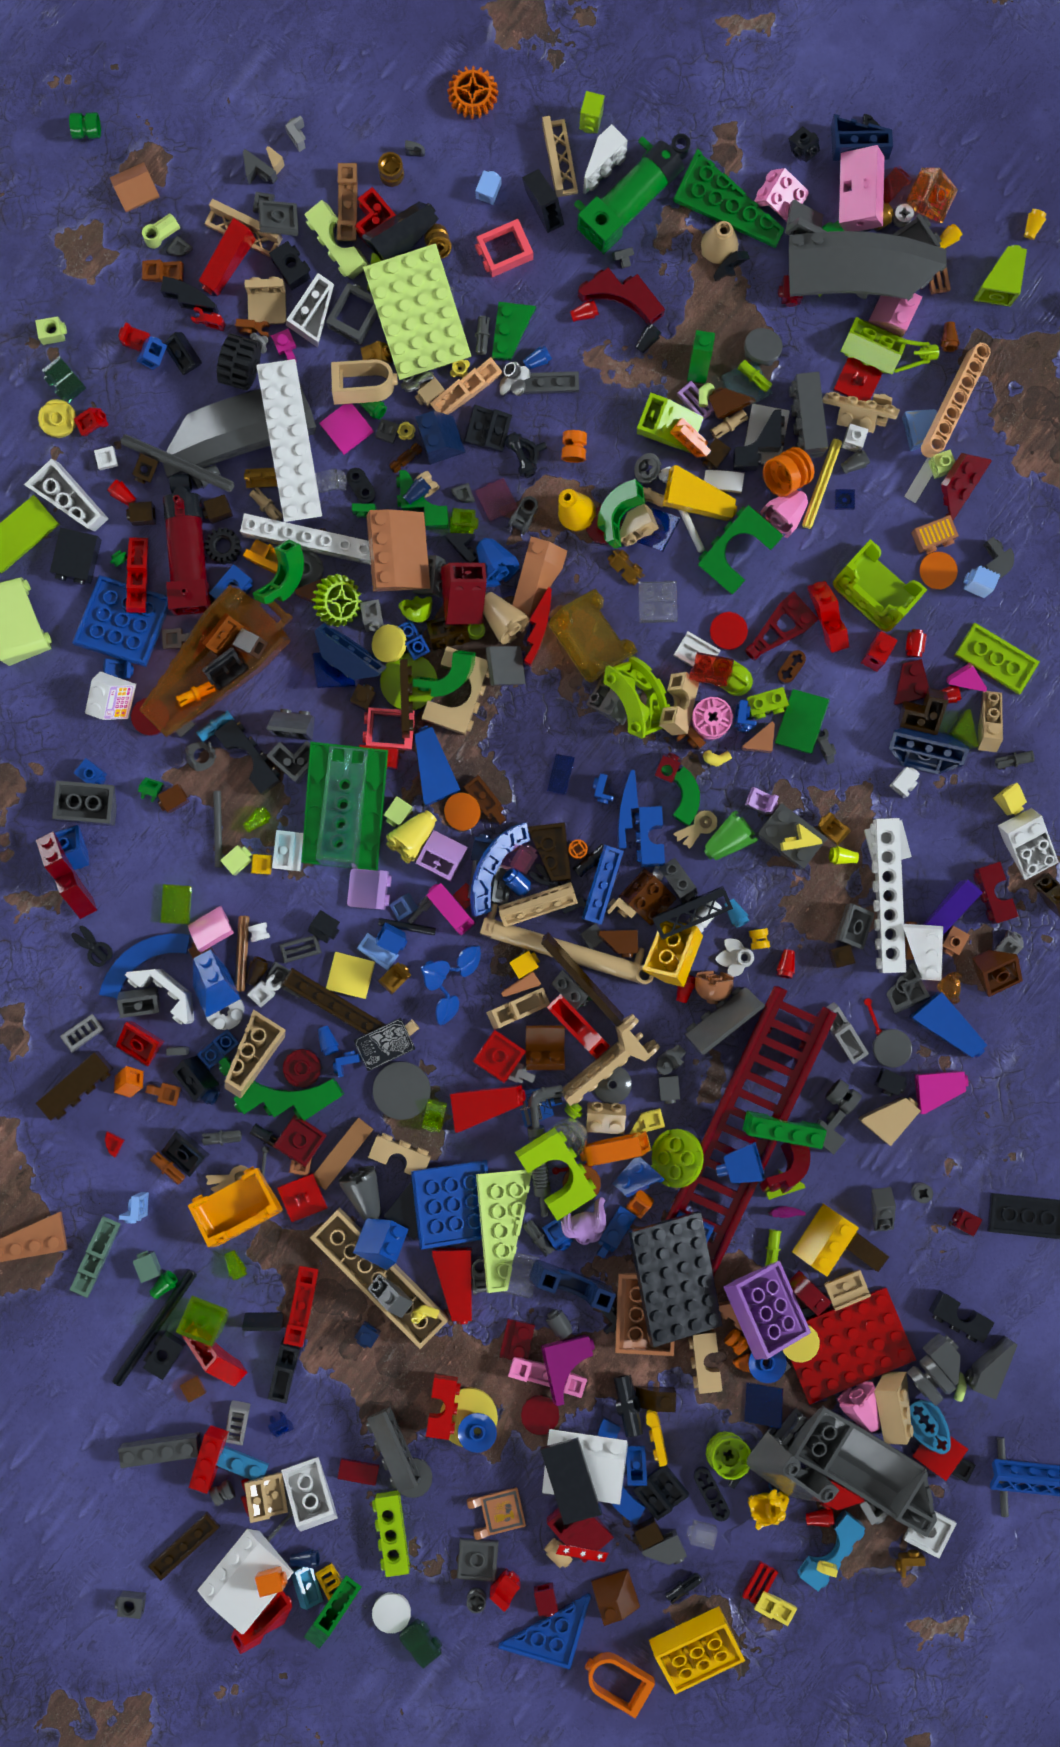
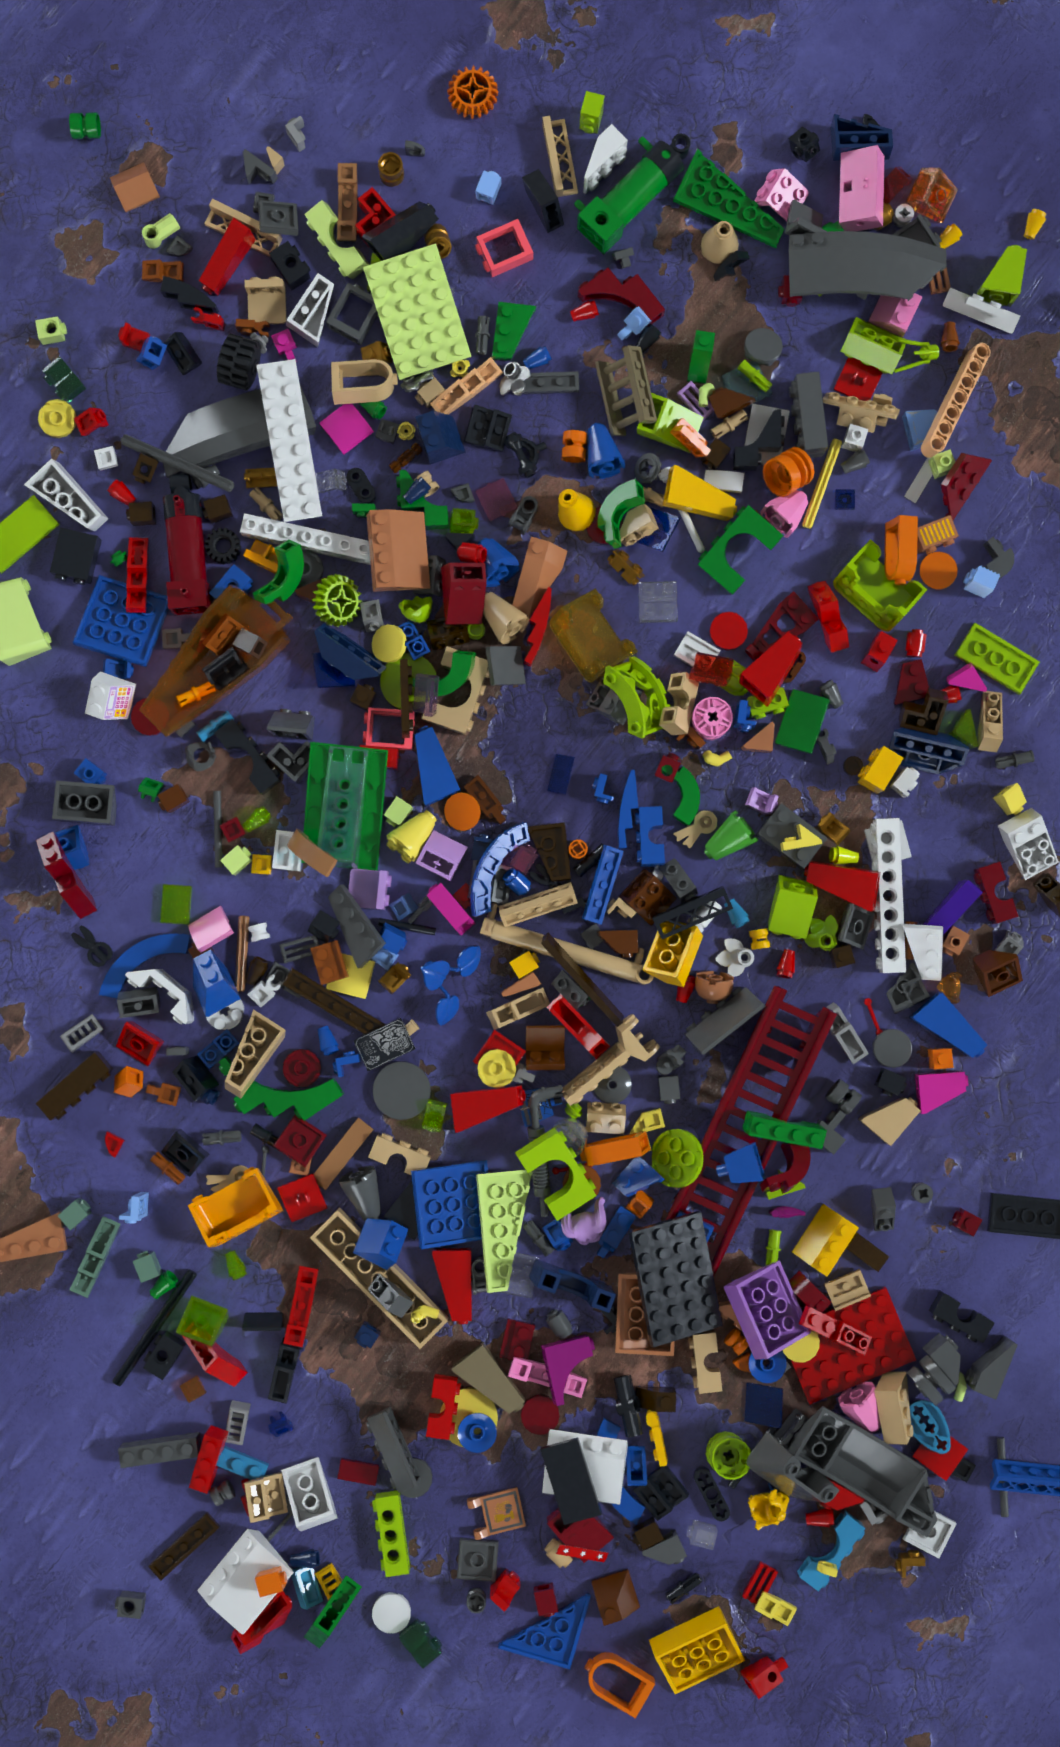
(75, 1213): none -> sand green brick
(233, 829): none -> dark red tile
(311, 853): none -> medium nougat slope
(329, 962): none -> dark orange plate
(356, 927): none -> dark grey wing
(426, 694): none -> panel
(472, 553): none -> red brick
(488, 1377): none -> dark tan slope
(496, 1068): none -> light yellow tile
(603, 454): none -> blue cone
(636, 322): none -> light blue plate
(640, 391): none -> dark tan fence
(764, 1675): none -> red torso
(769, 671): none -> red slope
(792, 907): none -> lime slope
(821, 931): none -> lime plate
(830, 691): none -> dark grey cone
(835, 1330): none -> red slope
(848, 883): none -> red slope
(852, 765): none -> dark brown tile
(880, 769): none -> yellow brick
(901, 548): none -> orange window
(940, 1058): none -> orange brick
(976, 308): none -> white bracket

